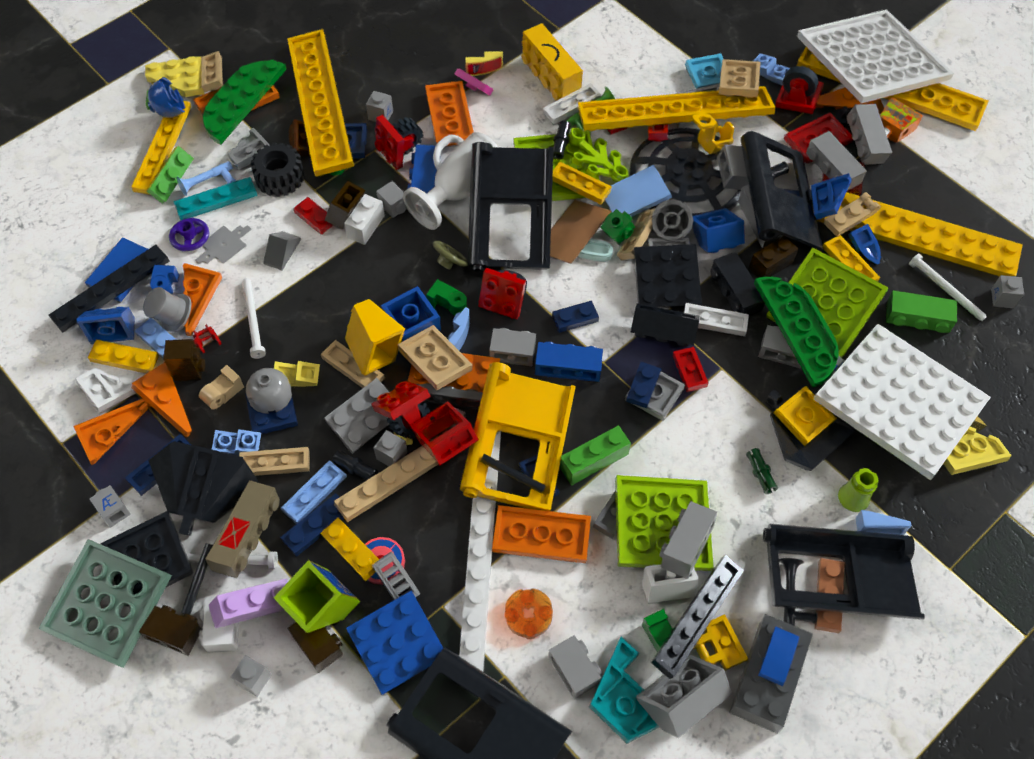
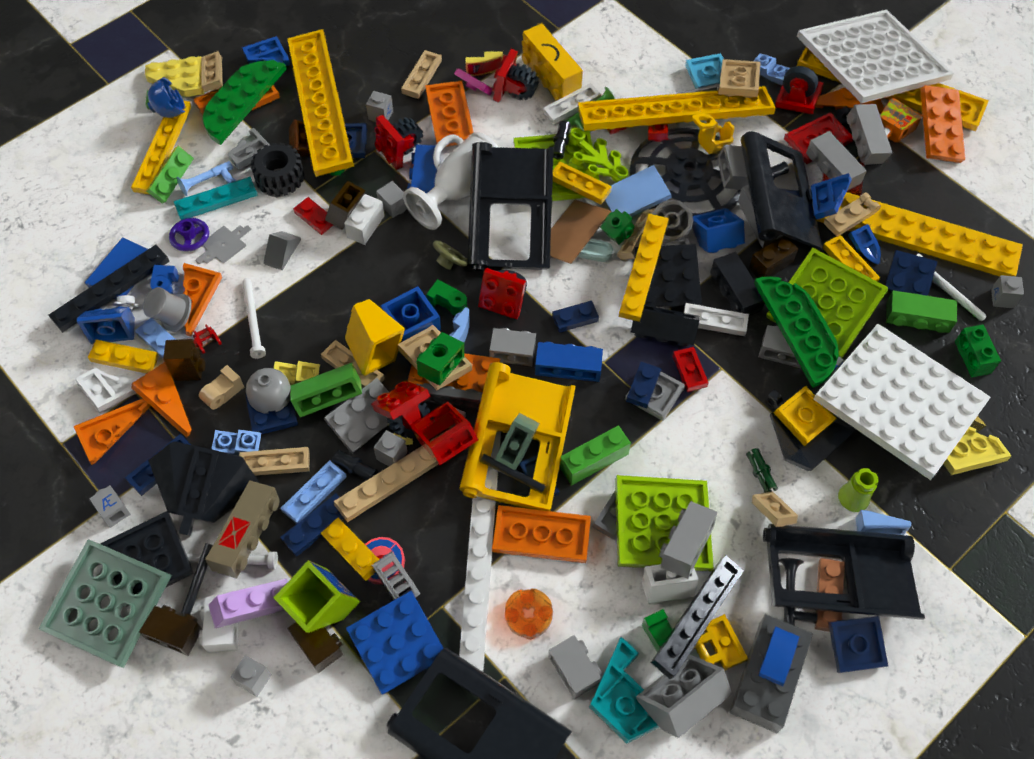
(126, 301): none -> white plate
(266, 50): none -> blue wing
(325, 389): none -> bright green brick
(421, 74): none -> tan plate
(440, 358): none -> green brick
(514, 79): none -> plate
(517, 441): none -> sand green brick
(643, 268): none -> yellow plate
(774, 509): none -> tan plate
(858, 644): none -> dark blue plate
(910, 273): none -> dark blue plate
(942, 124): none -> orange plate
(977, 350): none -> green brick

